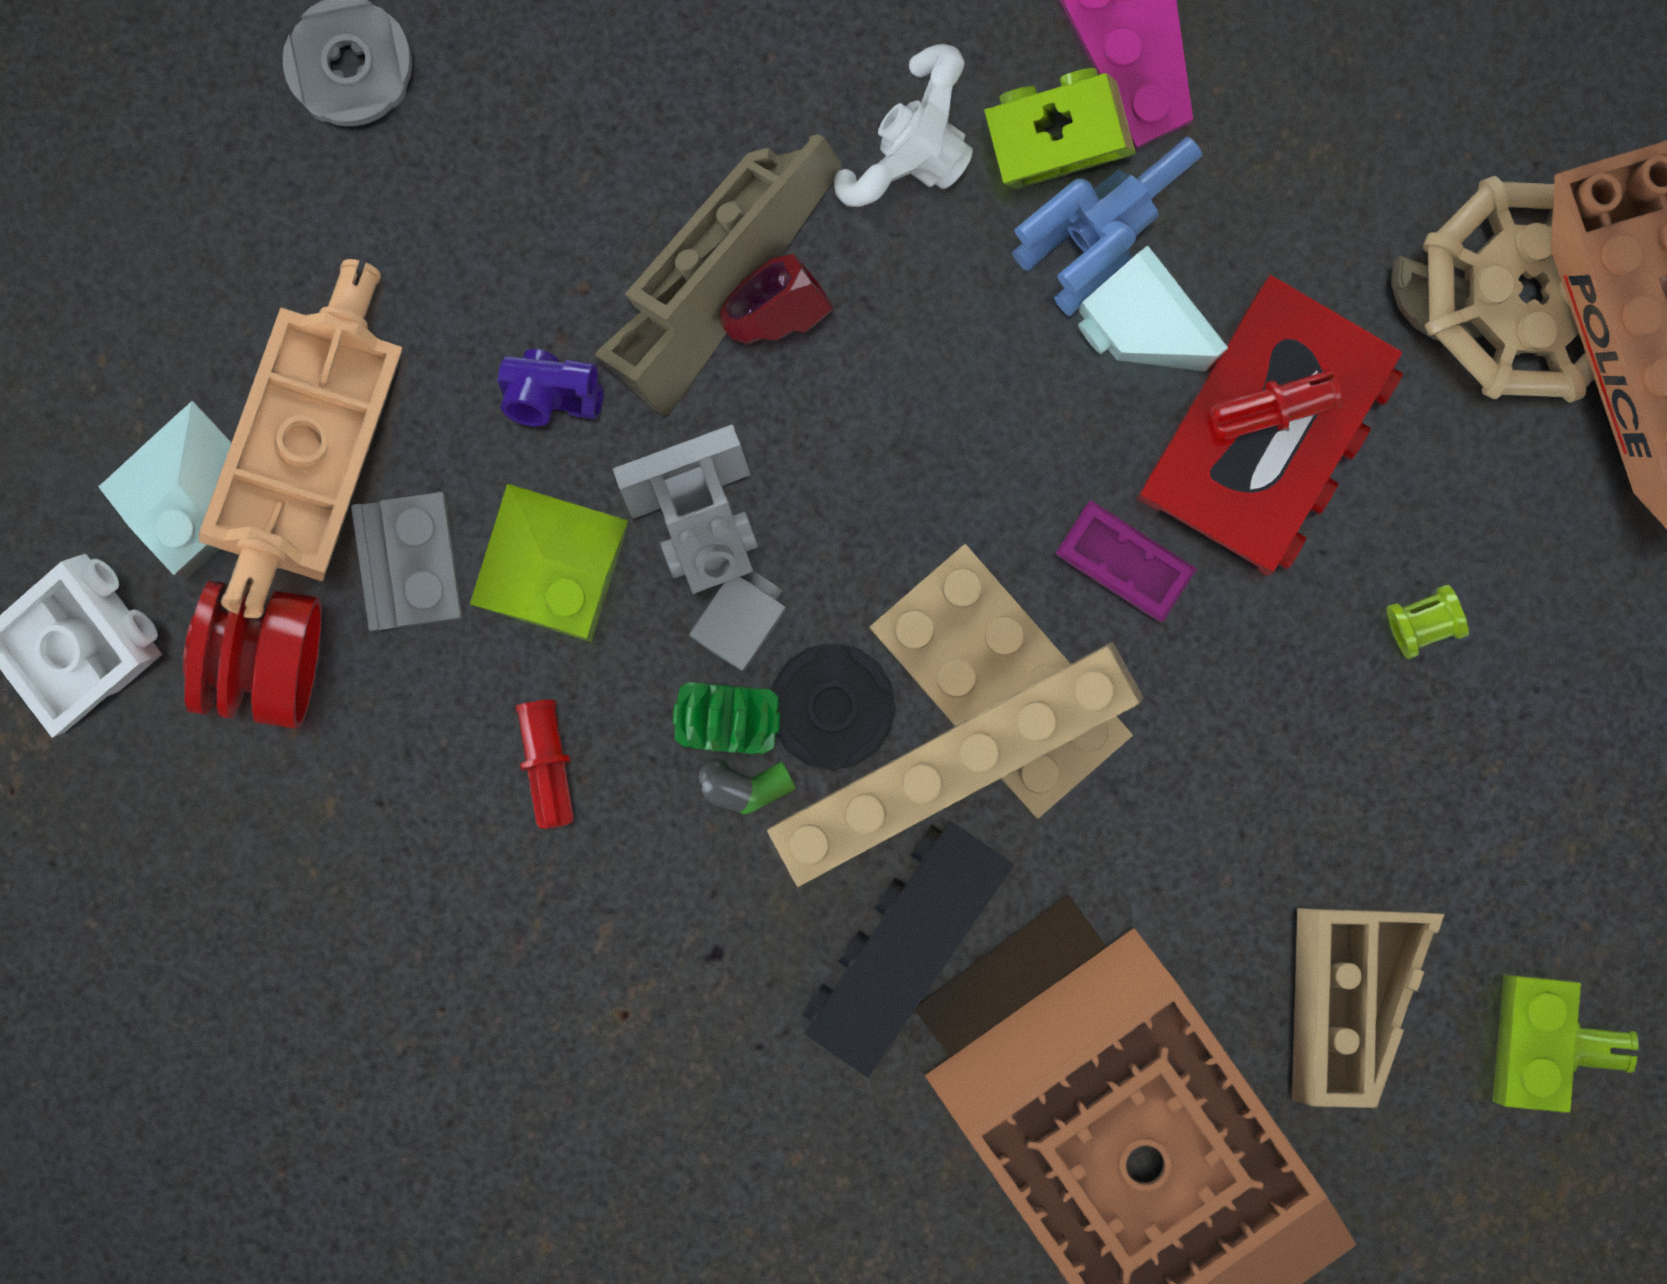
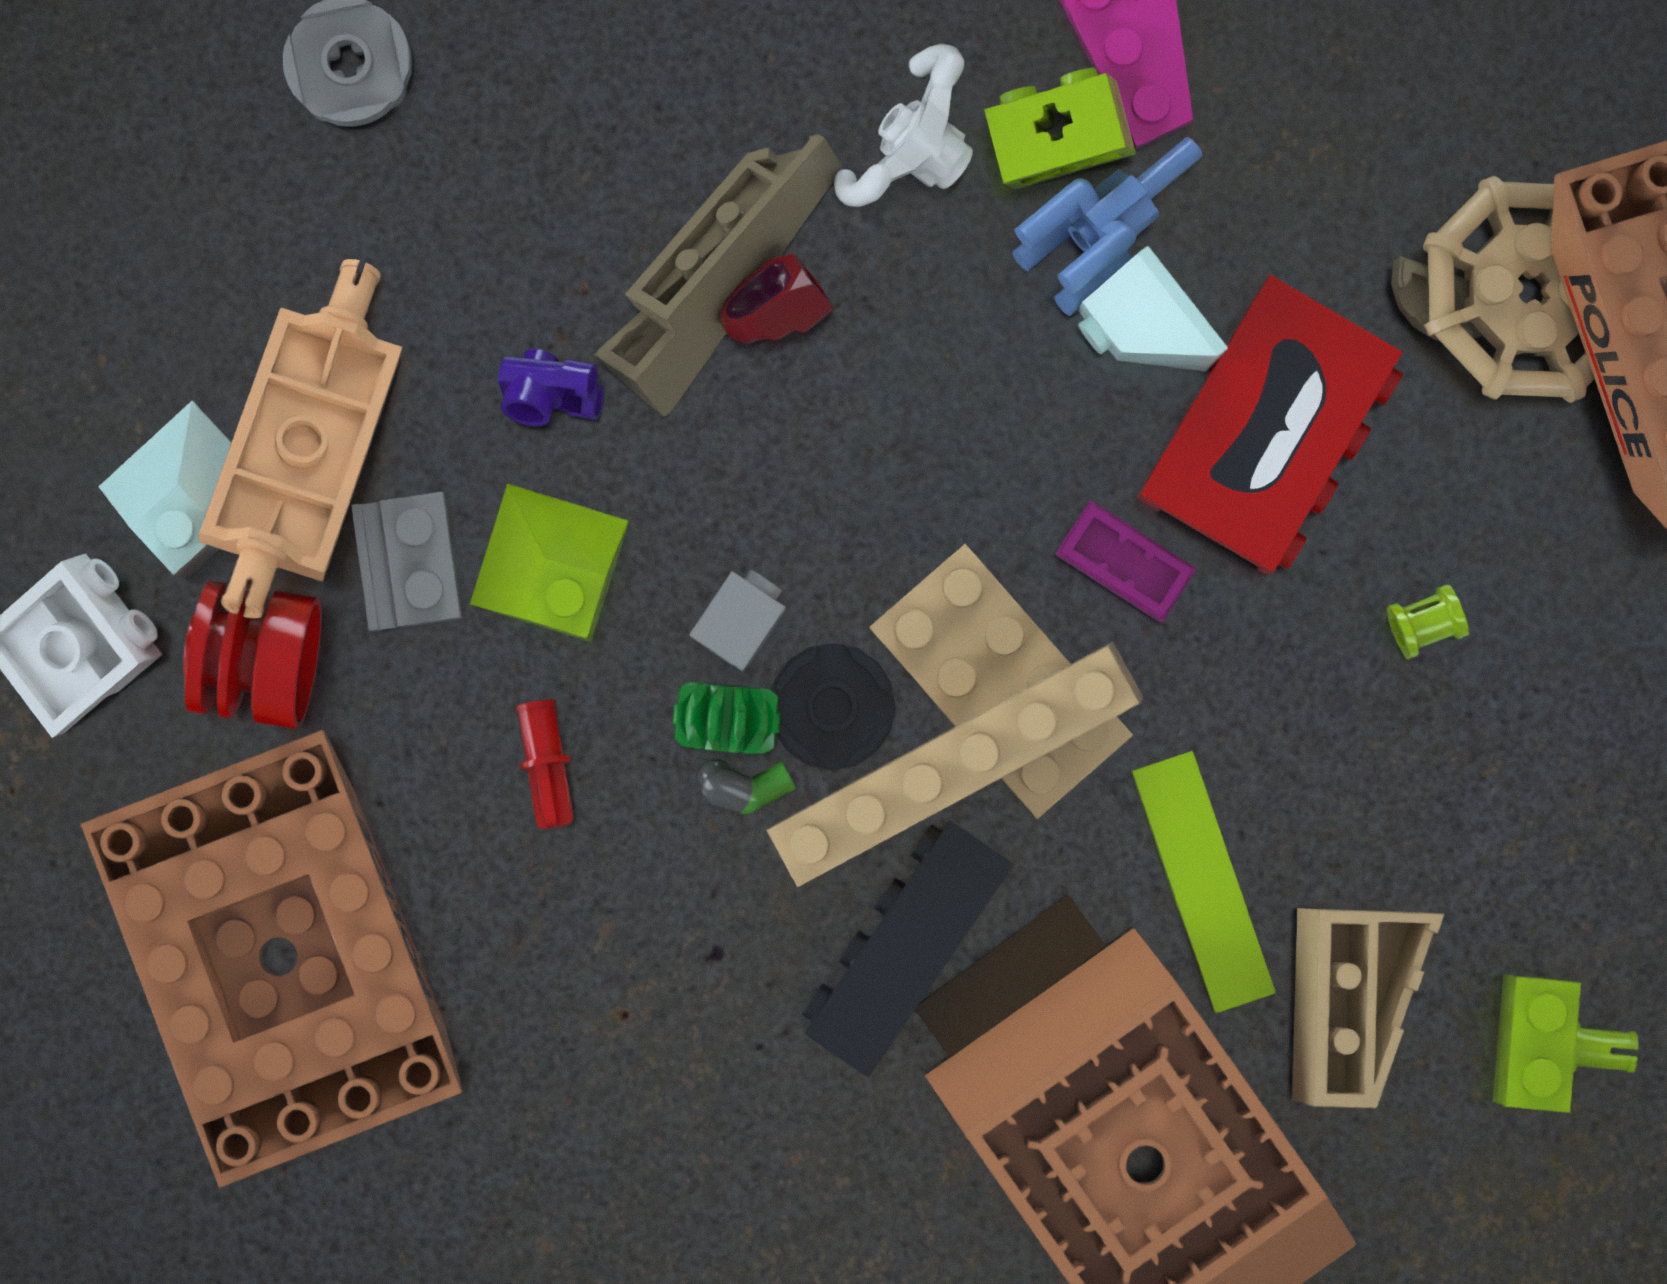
(198, 896): none -> nougat slope
(687, 486): light grey tile -> none
(1203, 882): none -> lime tile
(1277, 405): red axle -> none

